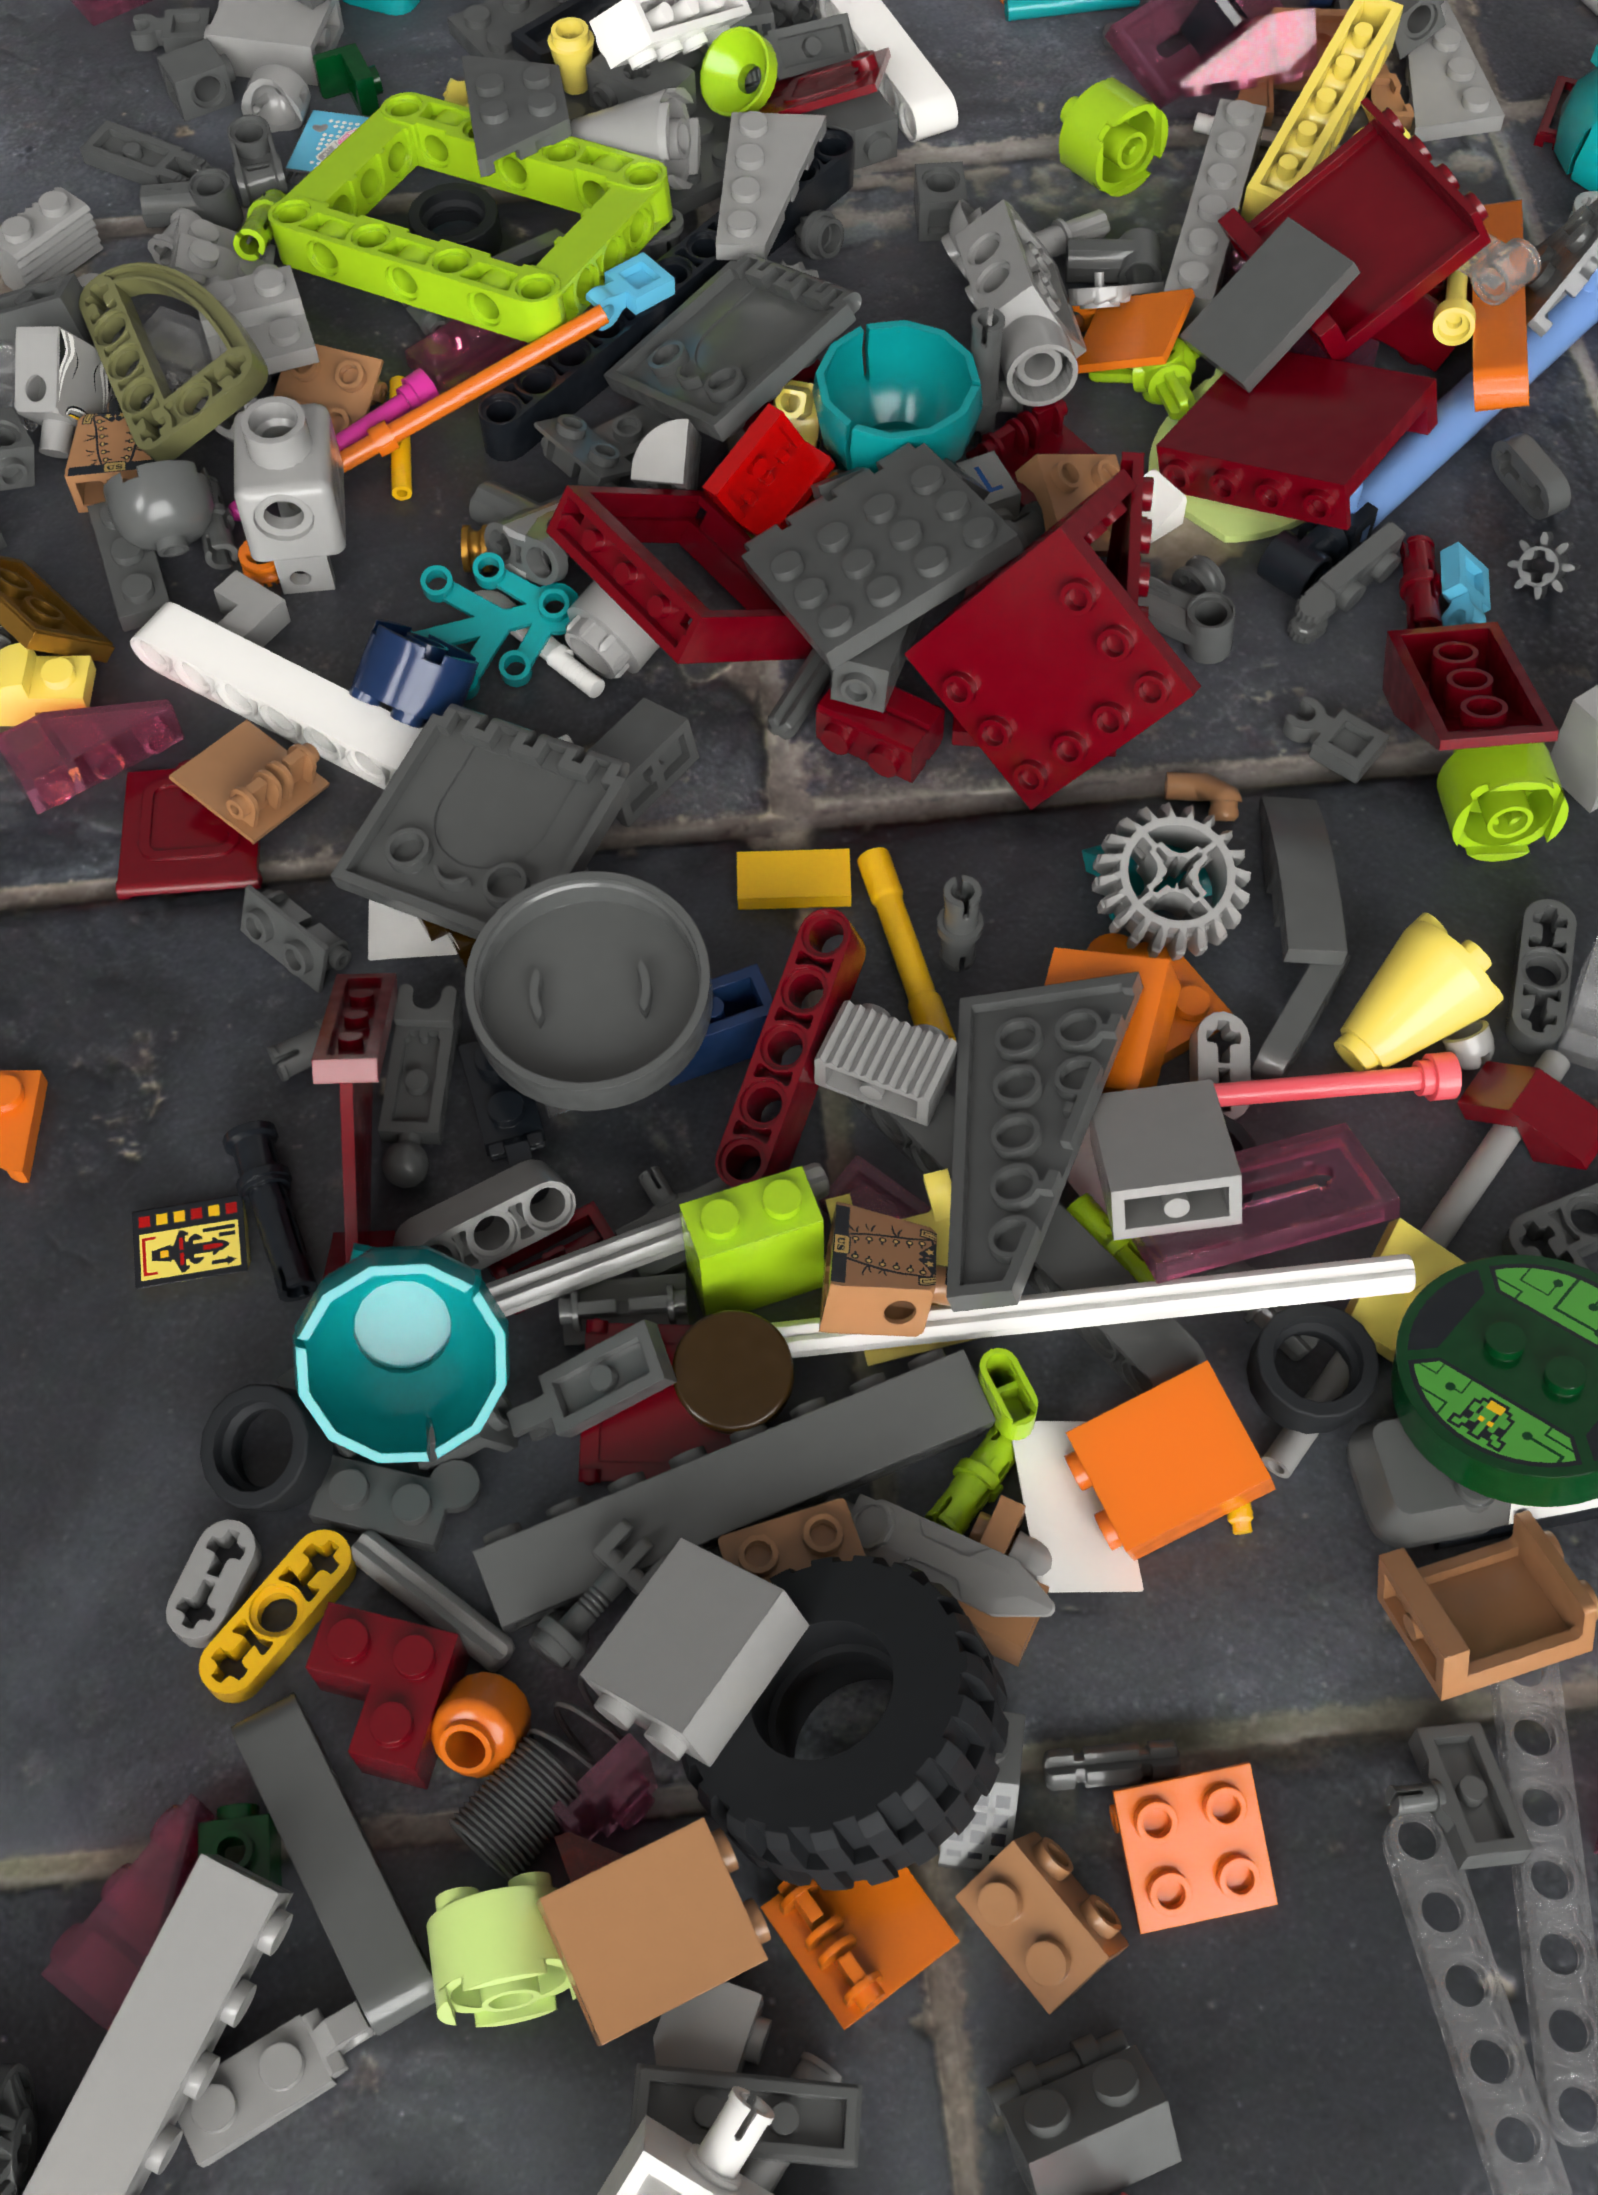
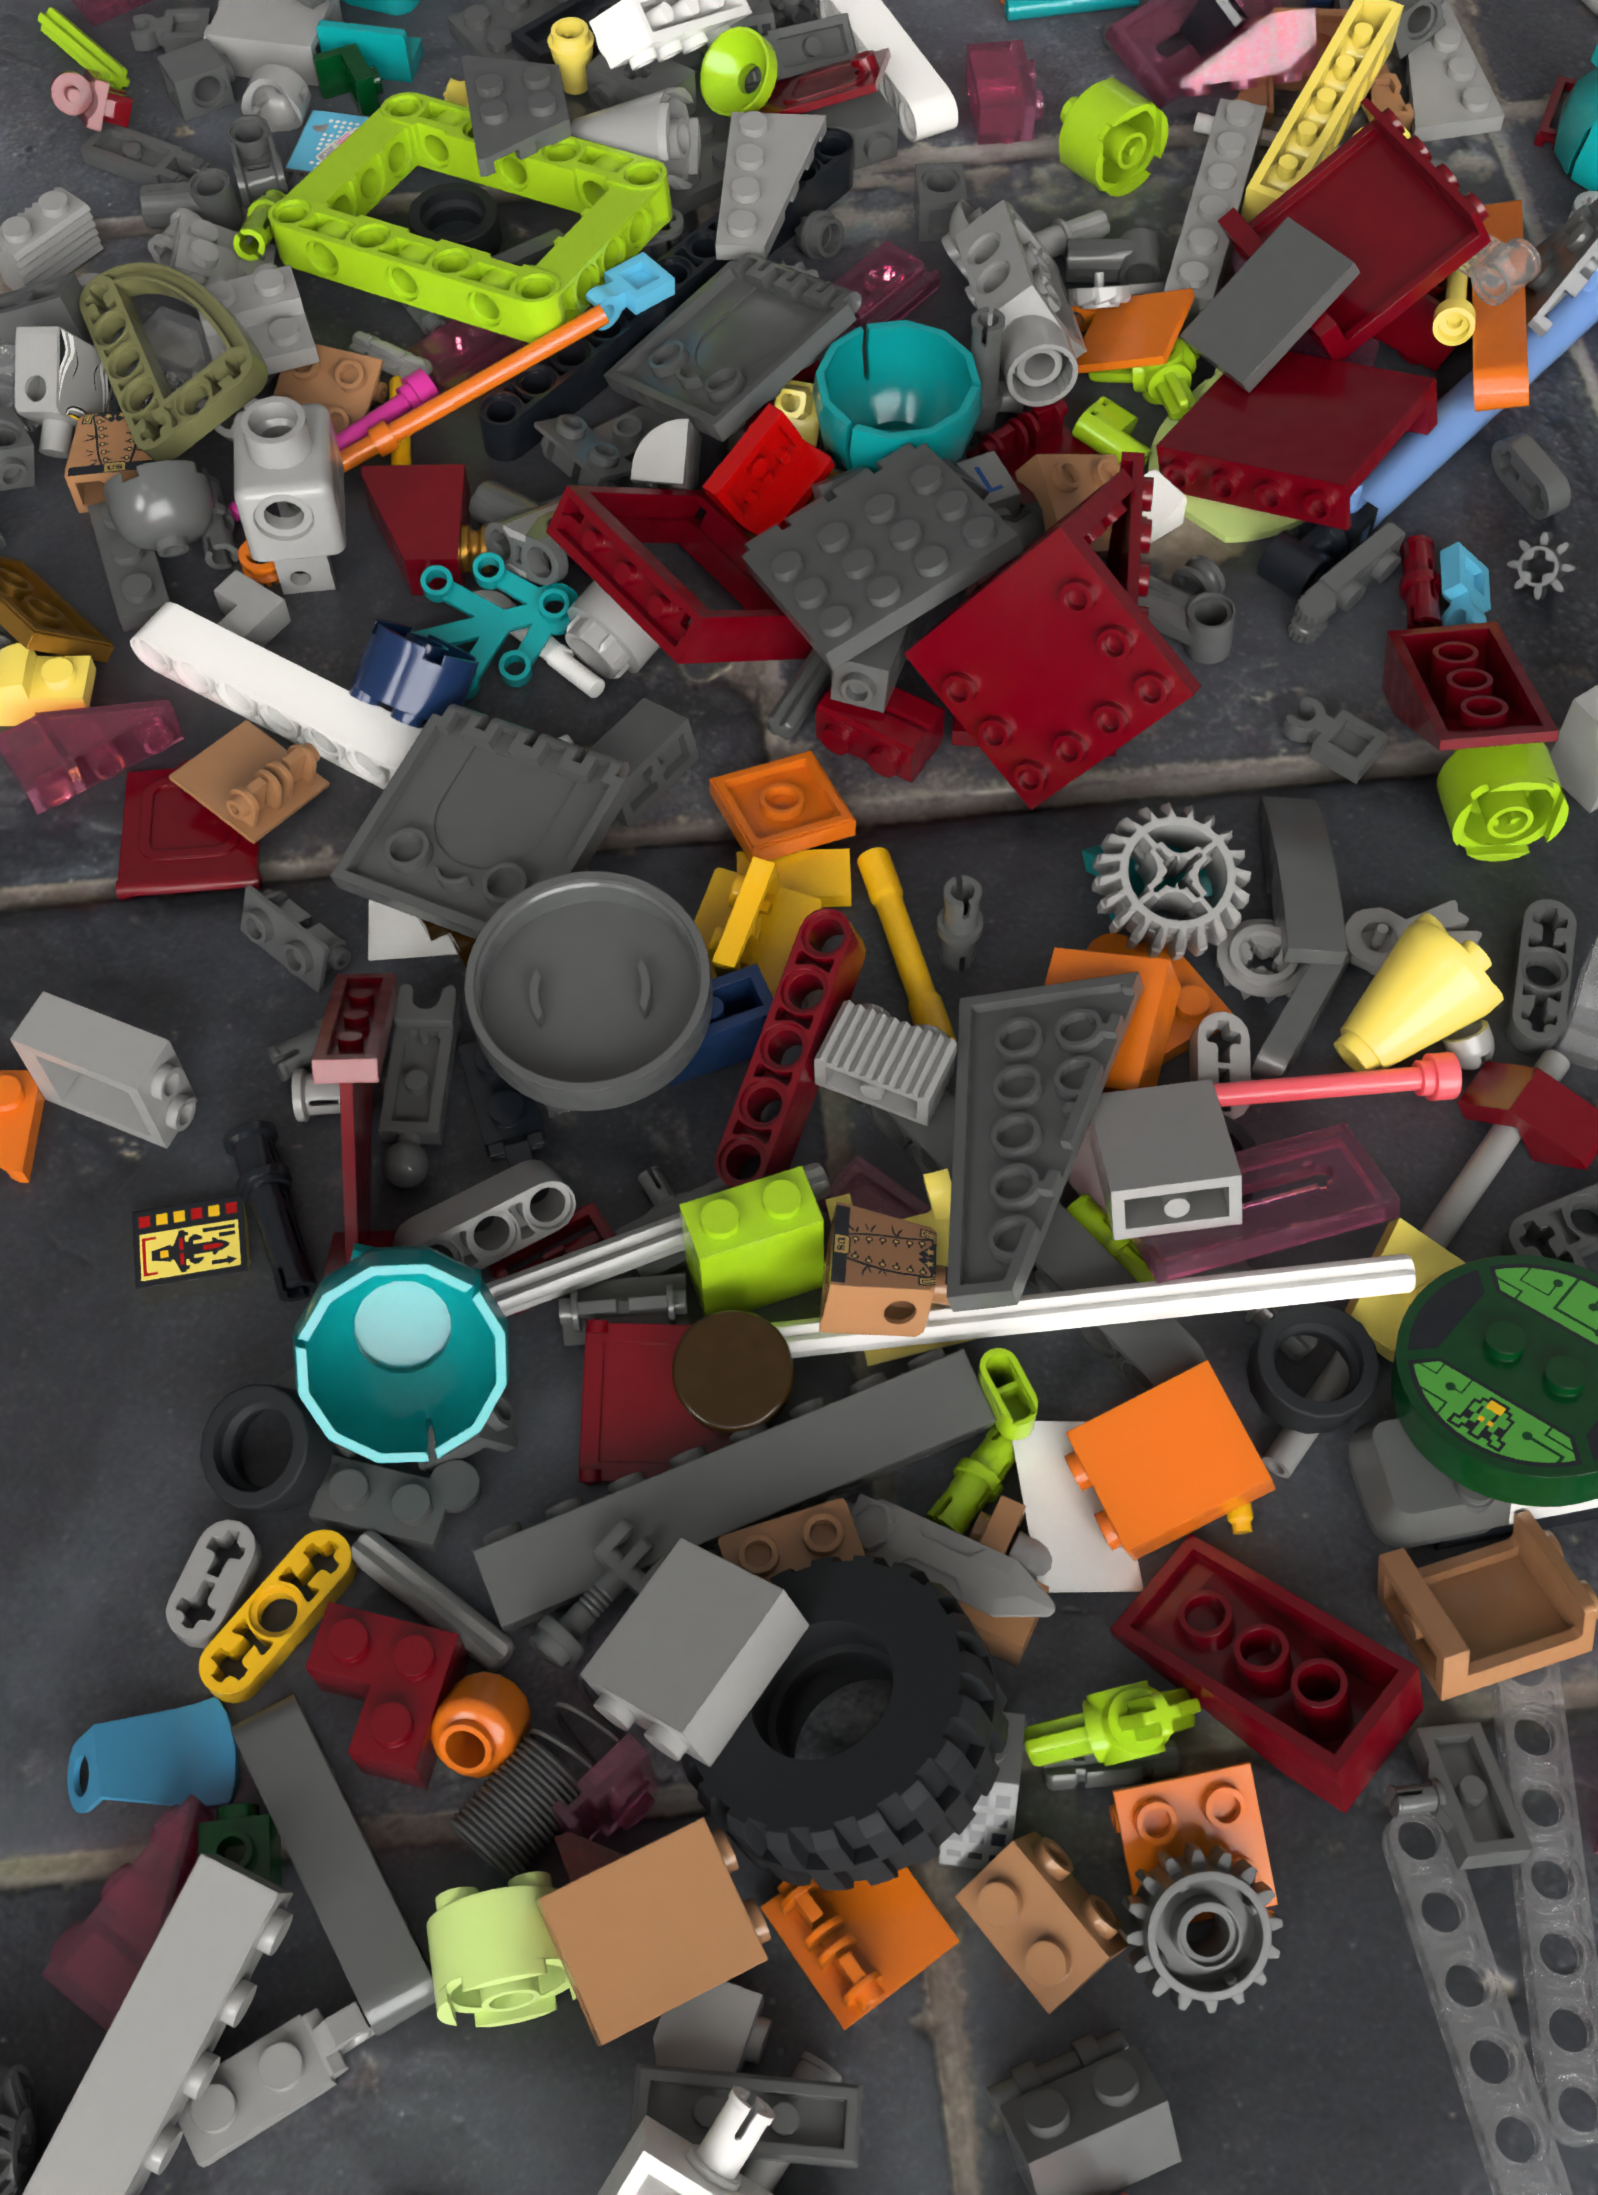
(82, 47): none -> lime axle
(91, 99): none -> hips
(105, 1069): none -> light grey window
(158, 1758): none -> dark azure piece
(313, 1098): none -> light grey bush
(387, 48): none -> teal panel
(396, 360): none -> light grey axle
(420, 517): none -> dark red slope
(596, 1384): dark grey plate -> none
(751, 920): none -> yellow bracket
(782, 807): none -> orange plate
(889, 284): none -> clear pink plate
(1002, 92): none -> clear pink brick
(1109, 430): none -> lime piece
(1113, 1726): none -> lime bush
(1206, 788): medium nougat arm -> none
(1231, 1953): none -> dark grey gear
(1264, 941): none -> light grey gear
(1274, 1670): none -> dark red slope
(1375, 931): none -> light grey piece

